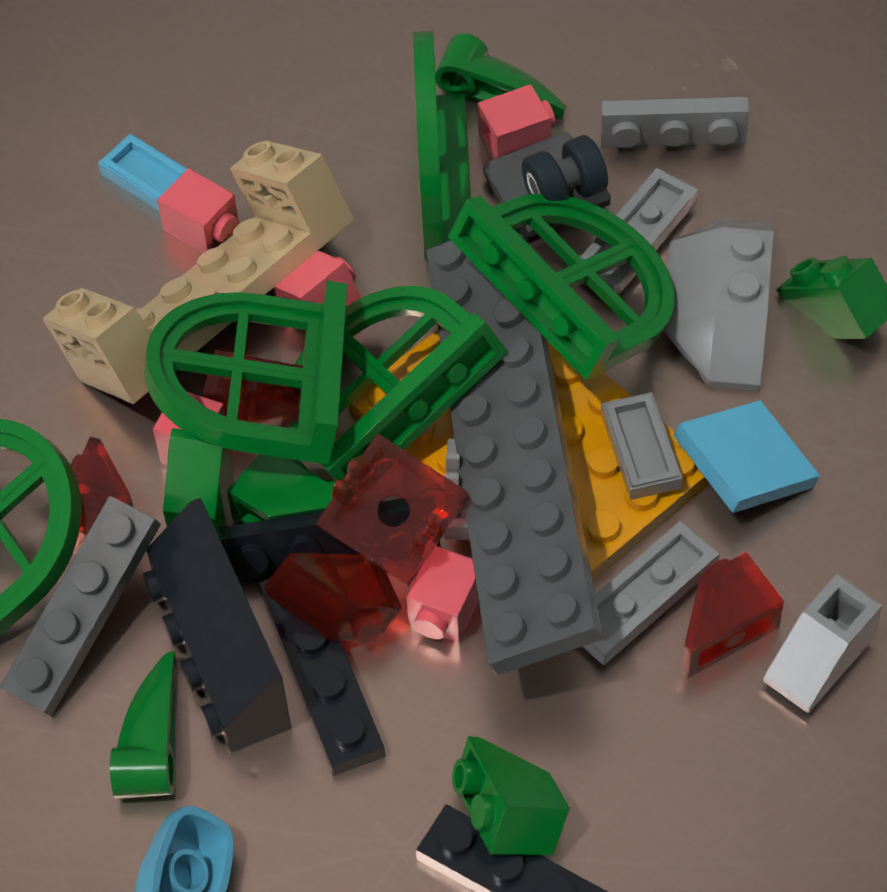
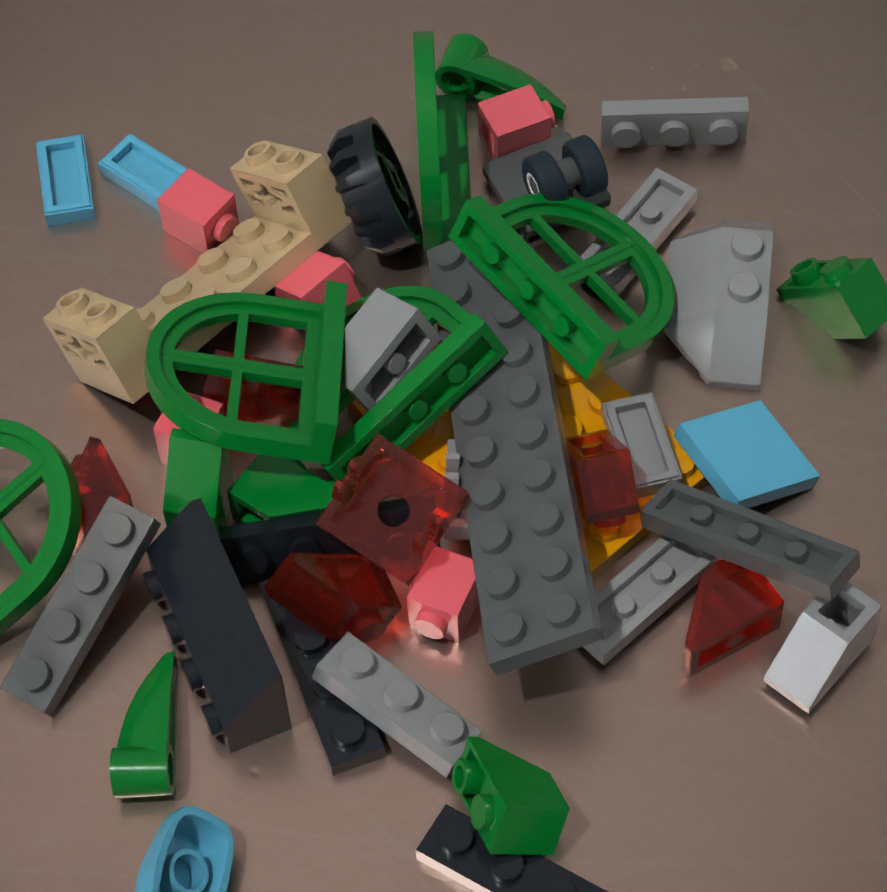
(65, 180): none -> medium azure tile
(374, 188): none -> black gear
(384, 345): none -> light grey slope
(395, 703): none -> light grey plate
(603, 478): none -> clear red slope
(751, 539): none -> dark grey plate

